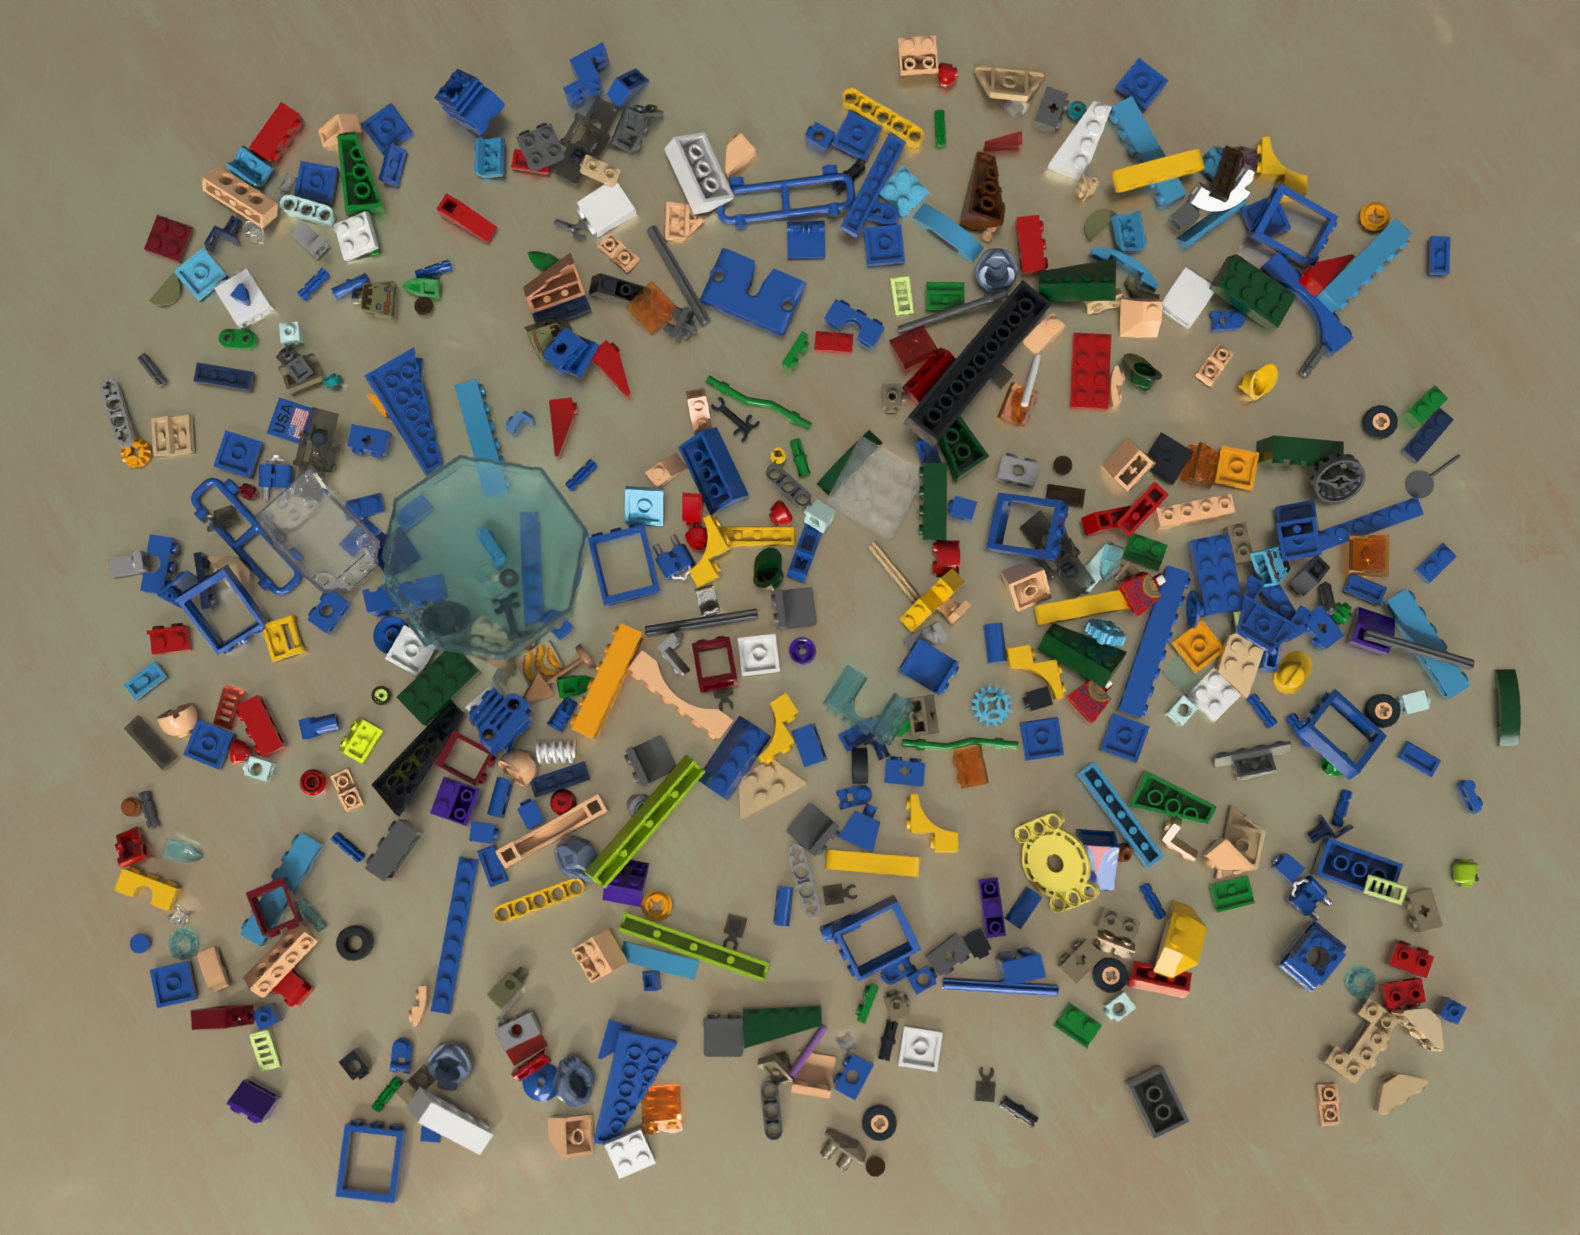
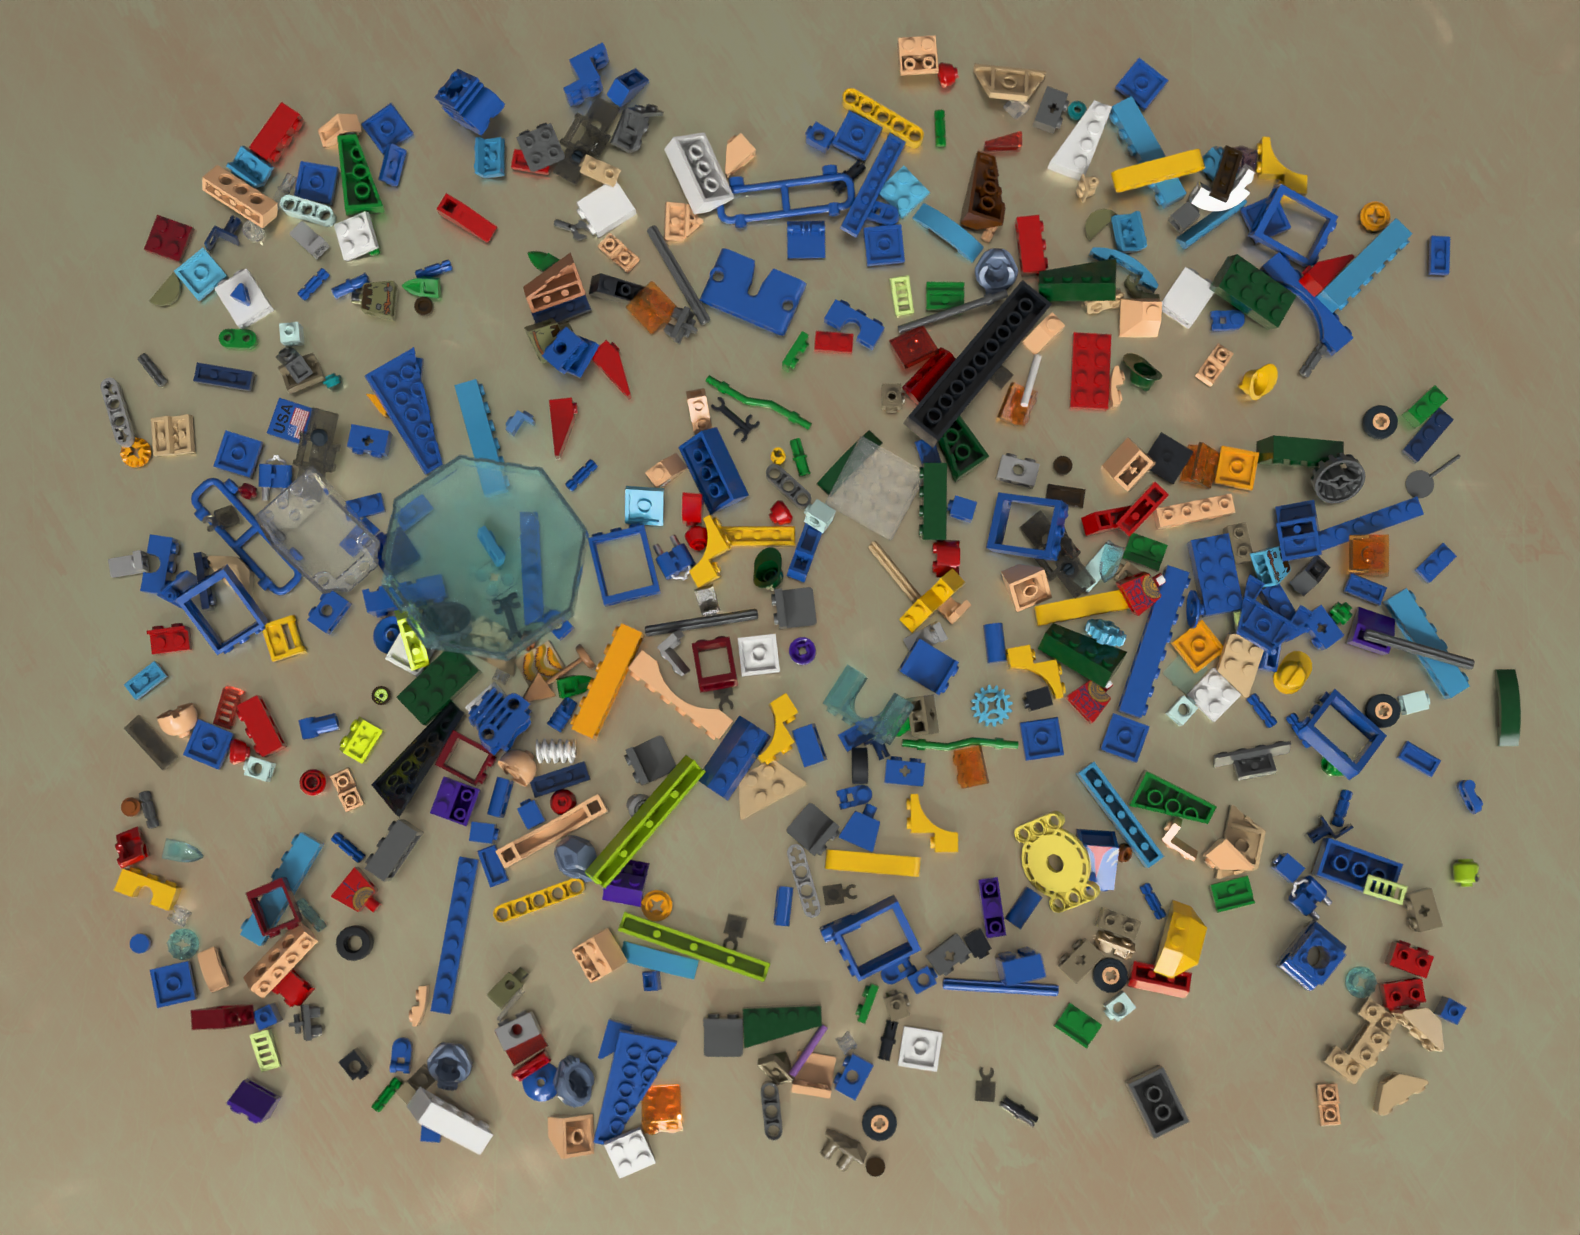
(306, 1013): none -> dark grey hips
(357, 891): none -> red torso
(371, 1194): blue window -> none
(414, 648): none -> neon yellow slope
(508, 583): dark grey plate -> none
(1328, 598): dark grey axle -> none

